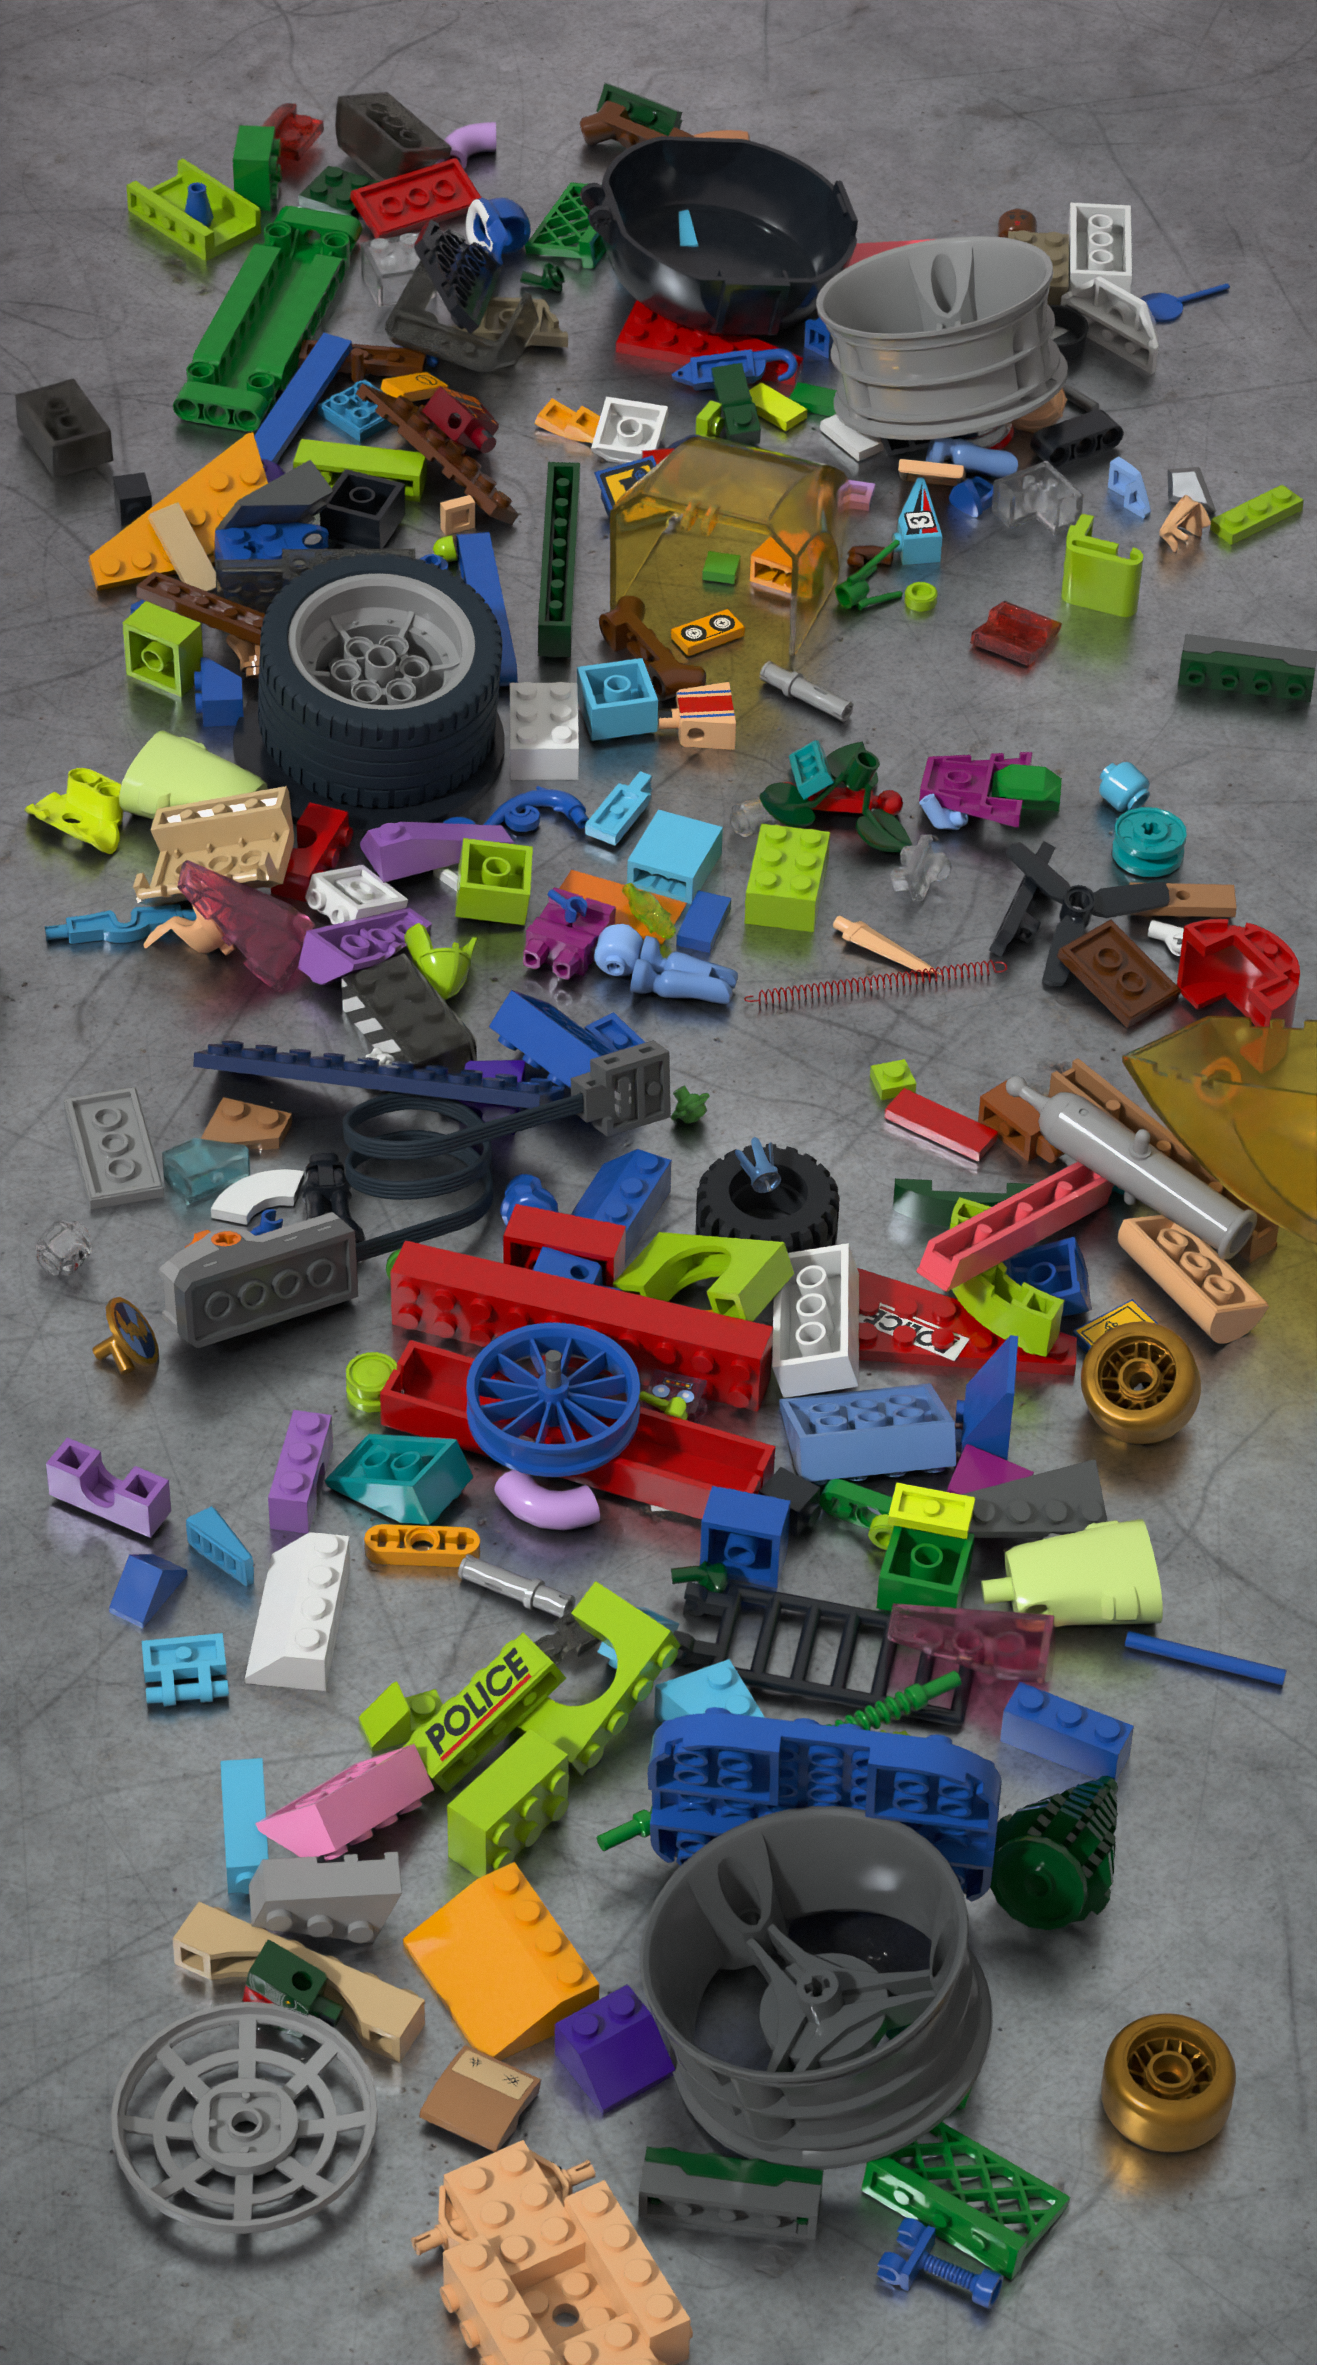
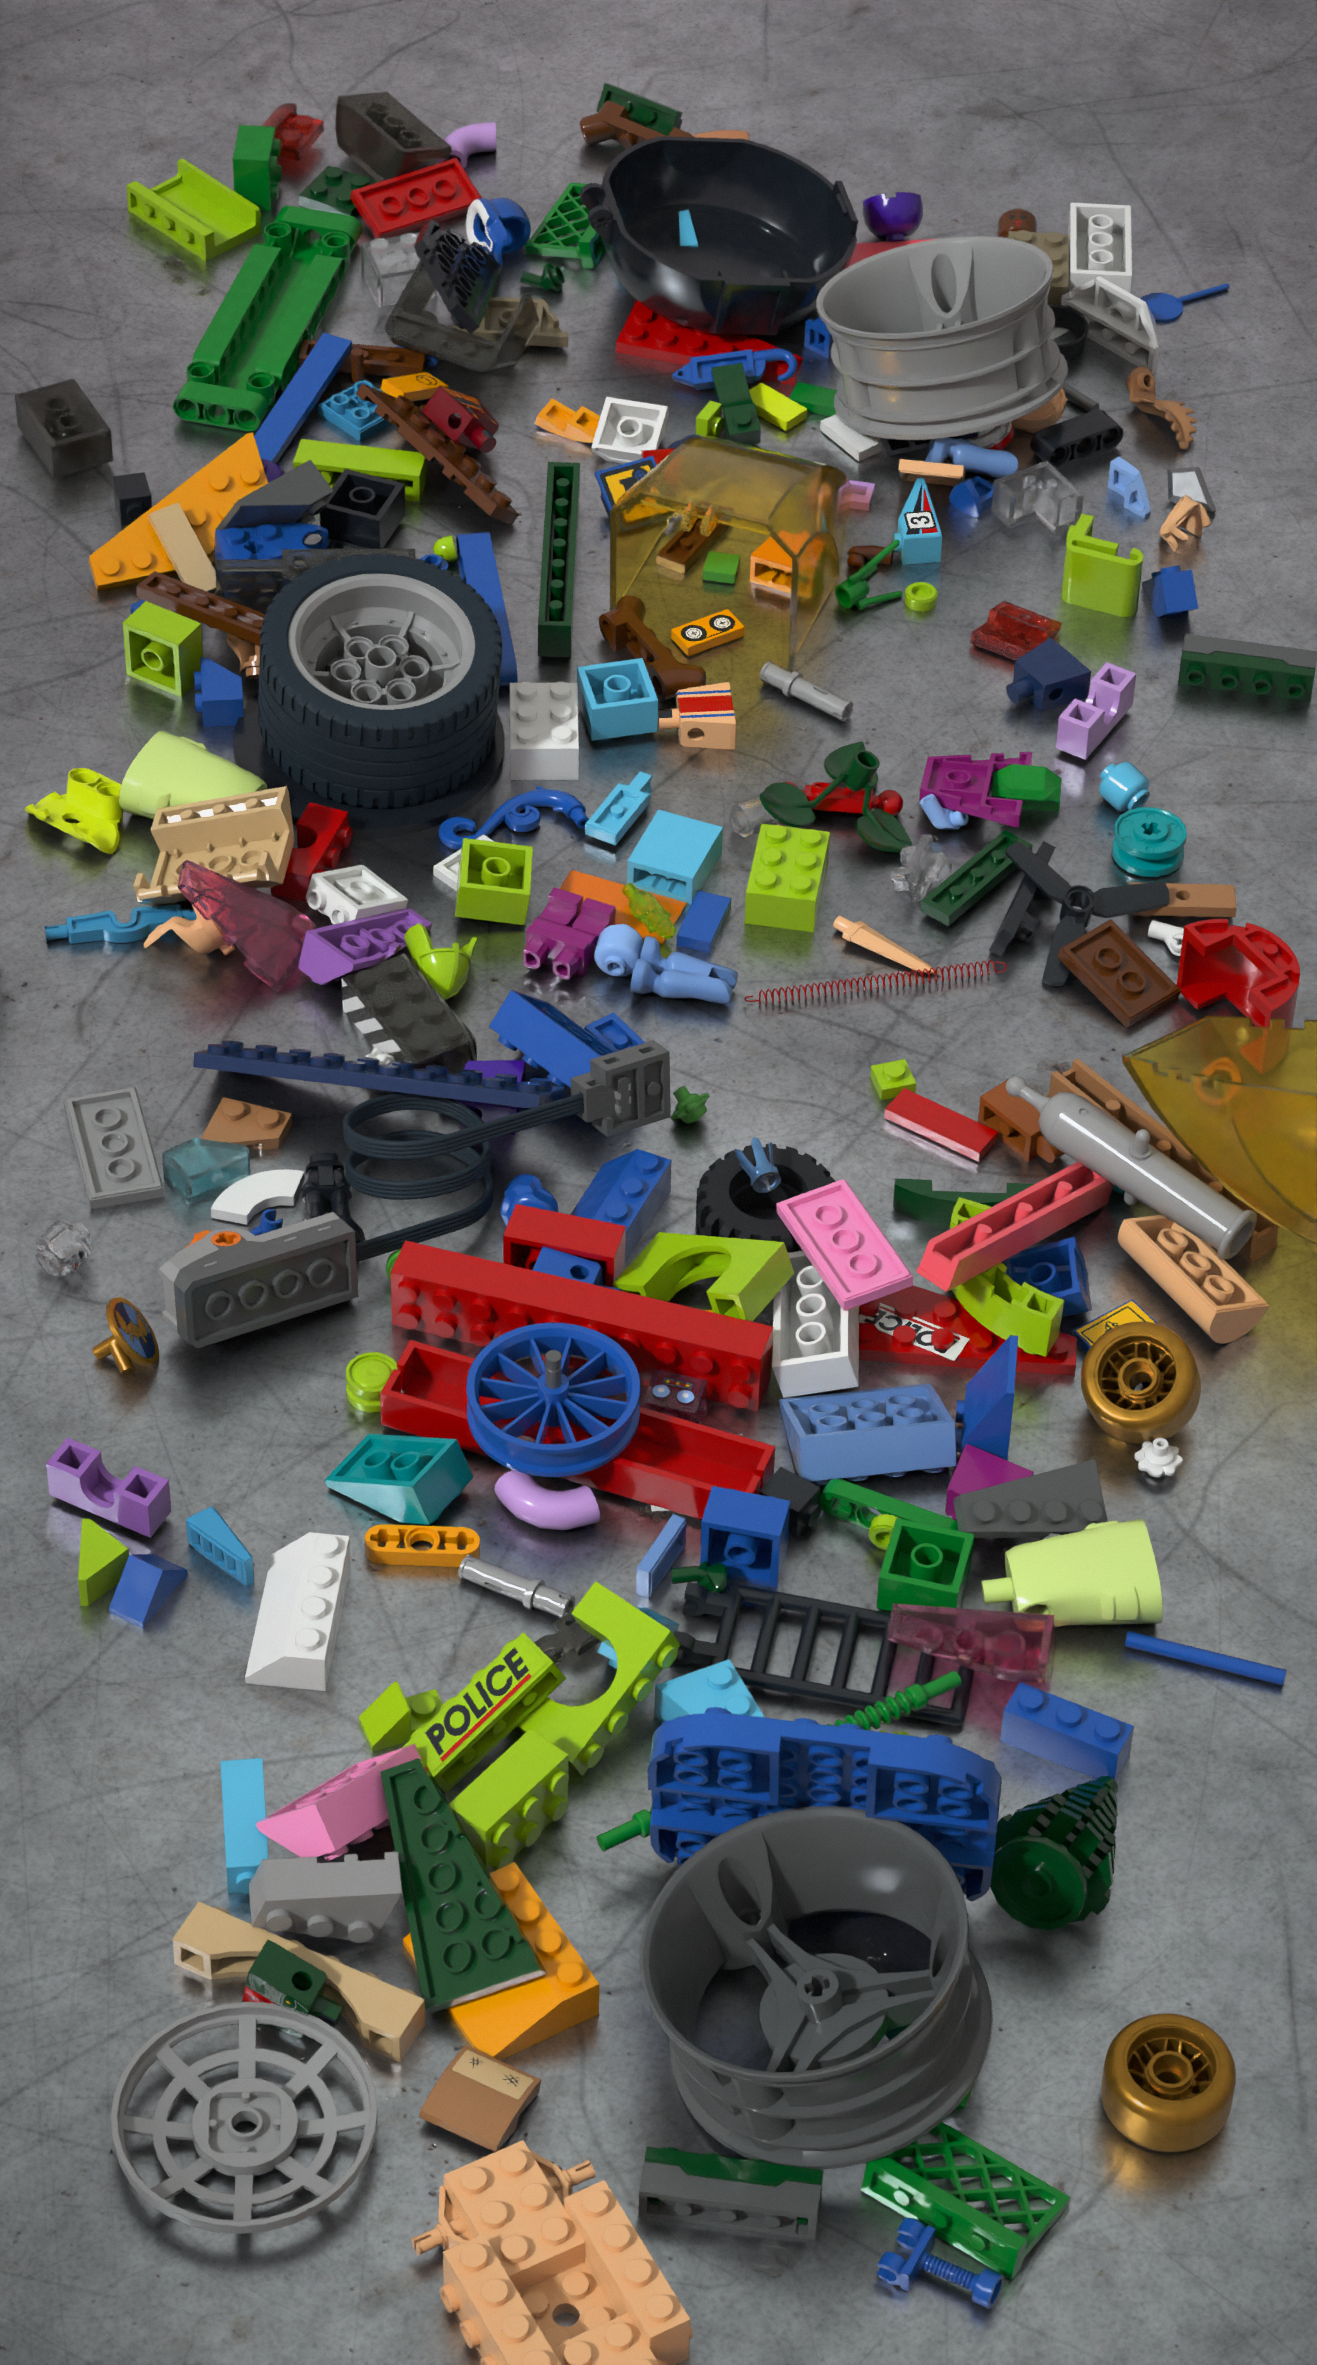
(100, 1562): none -> lime slope
(184, 1659): medium azure plate -> none
(198, 204): blue cone -> none
(302, 1459): medium lavender arch -> none
(418, 847): medium lavender wedge -> none
(456, 1915): none -> dark green wing
(457, 515): light nougat plate -> none
(570, 905): blue hand -> none
(613, 2049): dark purple slope -> none
(661, 1556): none -> medium blue tile
(674, 1407): lime hand -> none
(687, 547): none -> reddish brown tile
(810, 769): teal tile -> none
(844, 1244): none -> bright pink tile
(893, 216): none -> dark purple cylinder
(931, 1510): neon yellow plate -> none
(972, 880): none -> dark green plate
(1049, 677): none -> dark blue torso
(1088, 723): none -> lavender arch
(1142, 393): none -> medium nougat plant
(1158, 1458): none -> white plant
(1171, 591): none -> blue slope
(1256, 514): lime plate -> none

